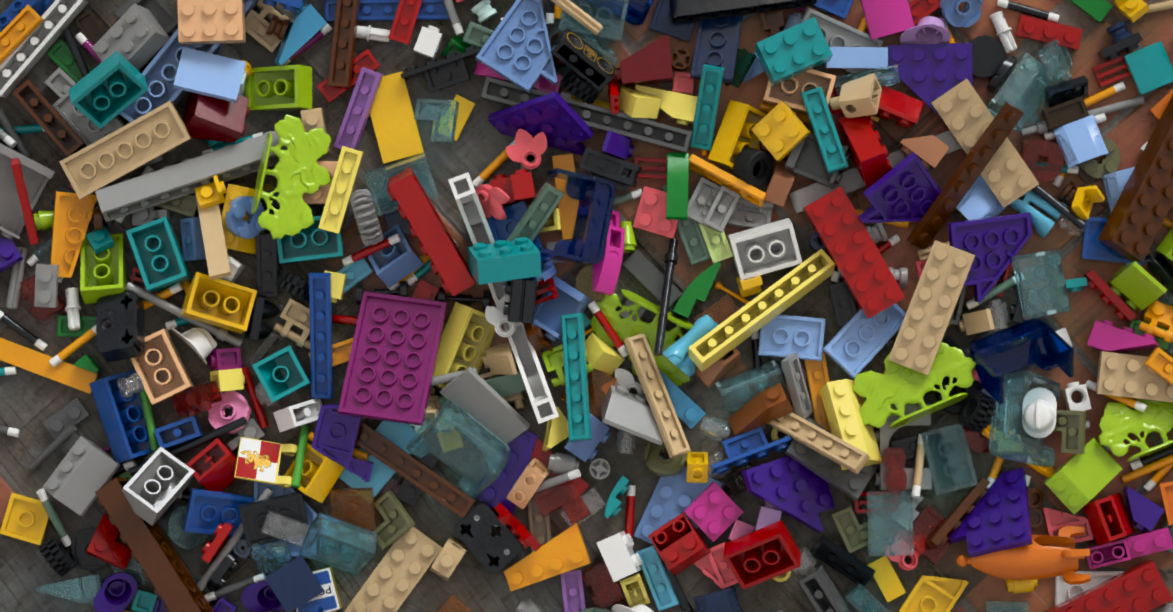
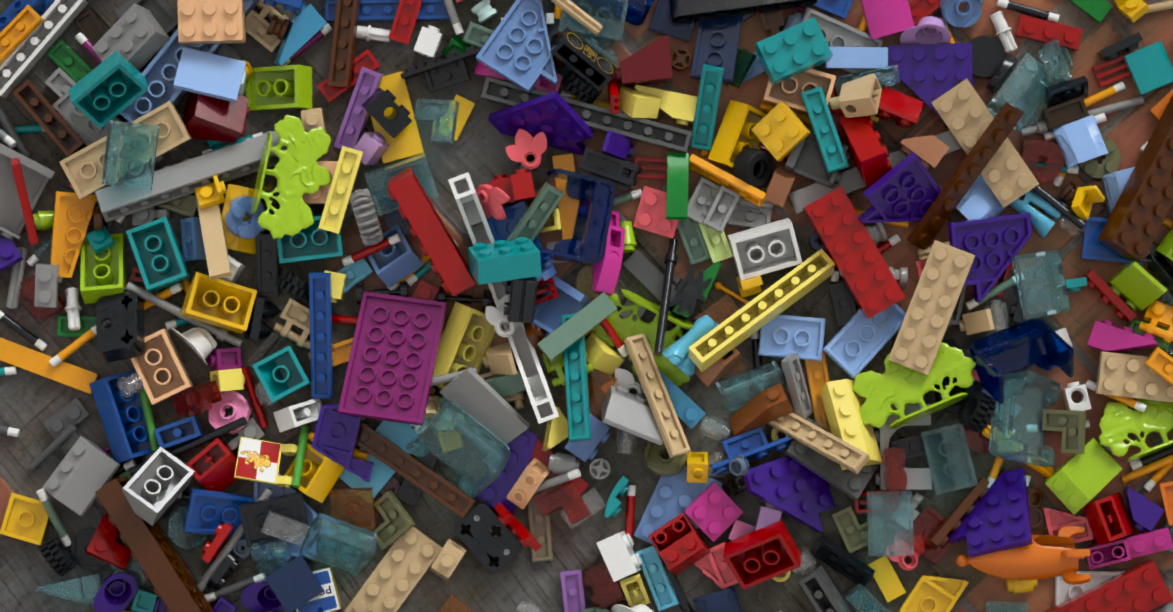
(75, 52): black bar -> none
(88, 363): green slope -> none
(130, 154): none -> clear light blue slope
(373, 146): none -> lavender brick
(378, 103): none -> black brick
(491, 168): light orange bar -> none
(555, 557): light orange wing -> none
(577, 326): none -> sand green tile
(683, 83): coral tile -> none
(690, 290): none -> black piece
(739, 466): none -> sand blue plate
(918, 470): tan bar -> none
(1039, 412): white piece -> none
(1119, 32): dark blue wheel -> none

